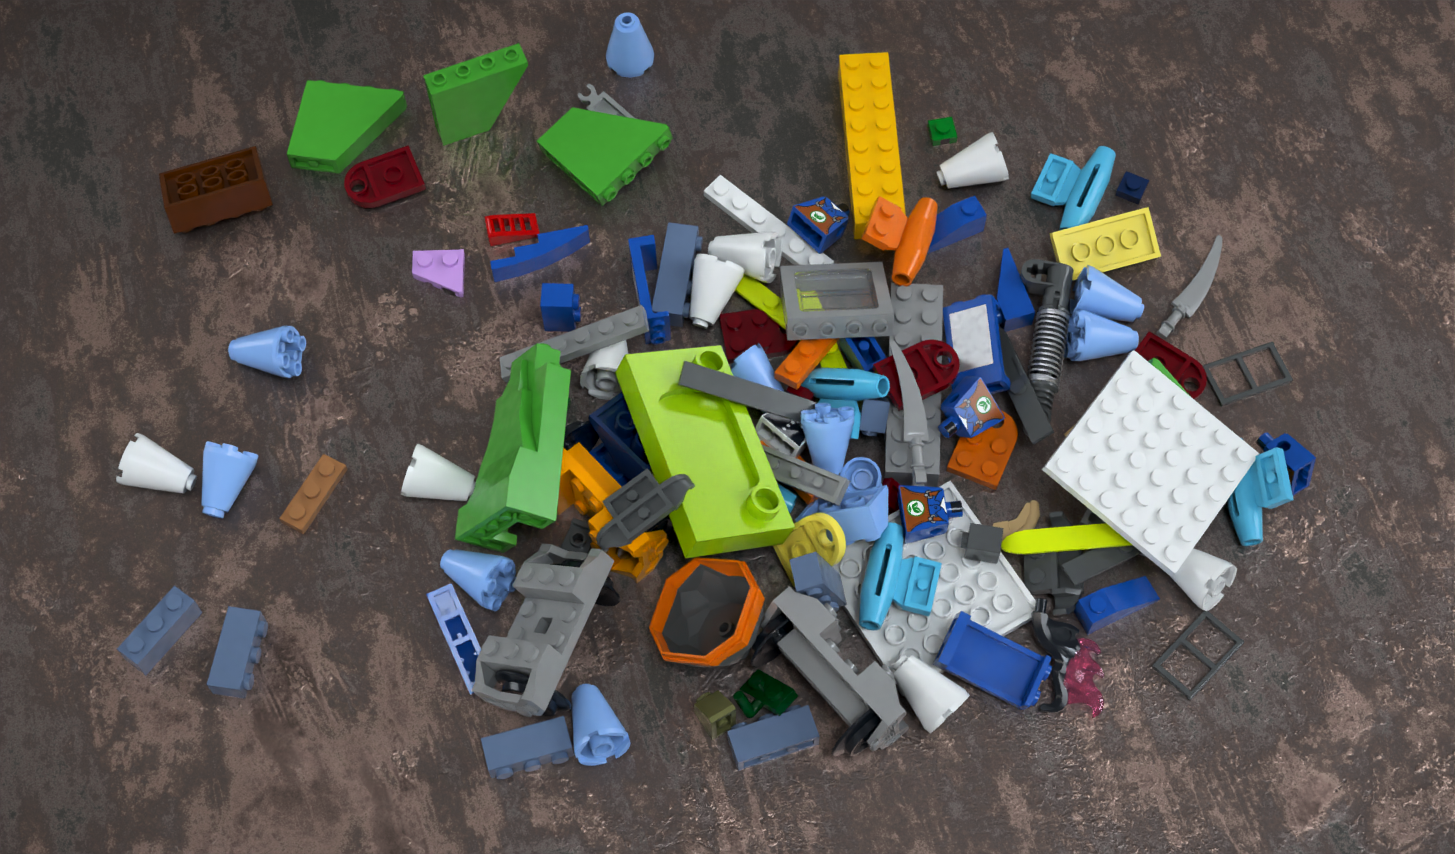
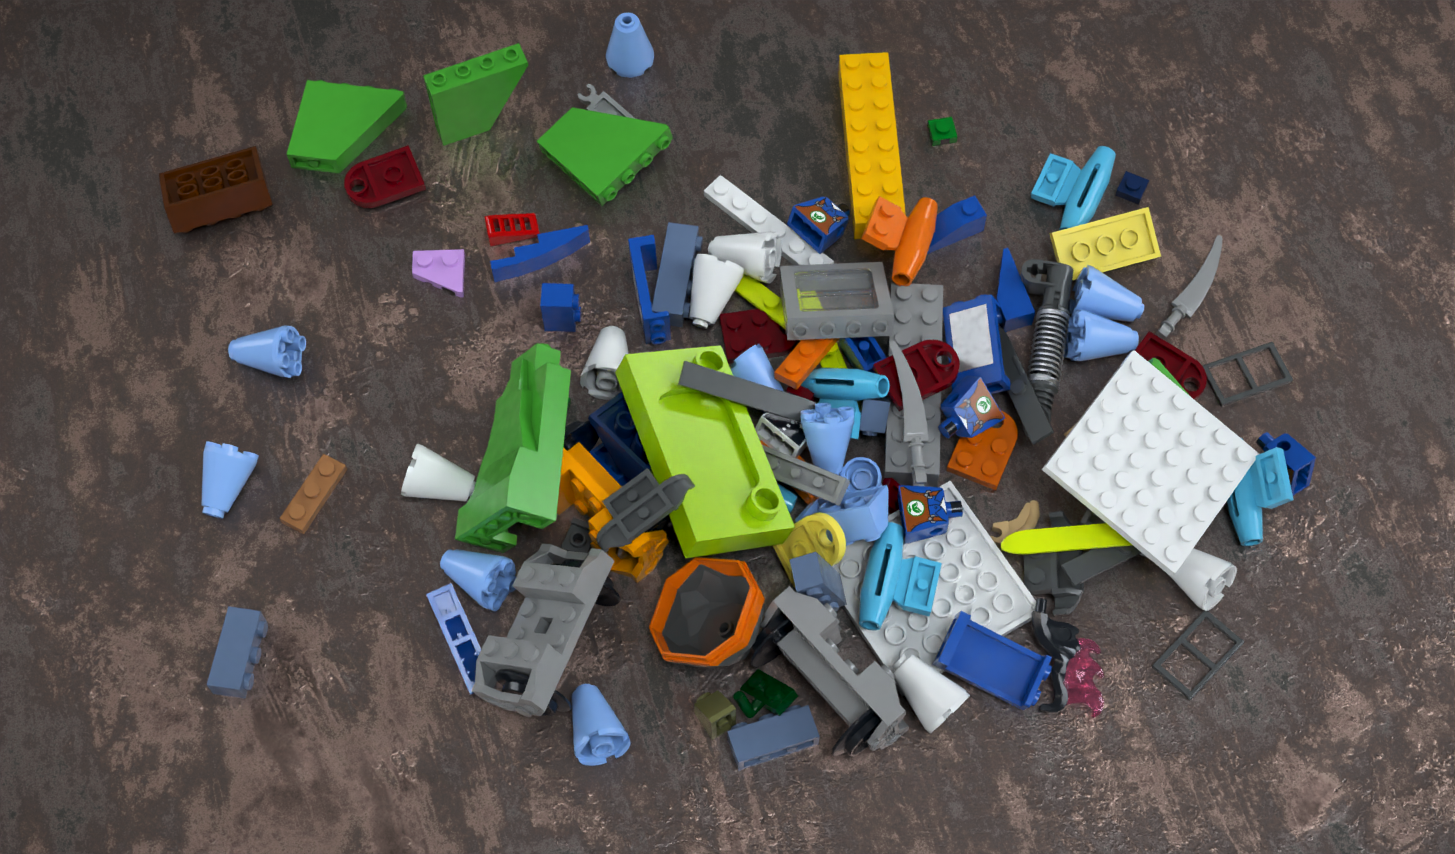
(155, 468): white cone -> none
(159, 630): sand blue brick -> none
(527, 748): sand blue brick -> none
(589, 337): light grey plate -> none
(974, 165): white cone -> none
(982, 543): dark grey brick -> none
(1114, 603): blue slope -> none

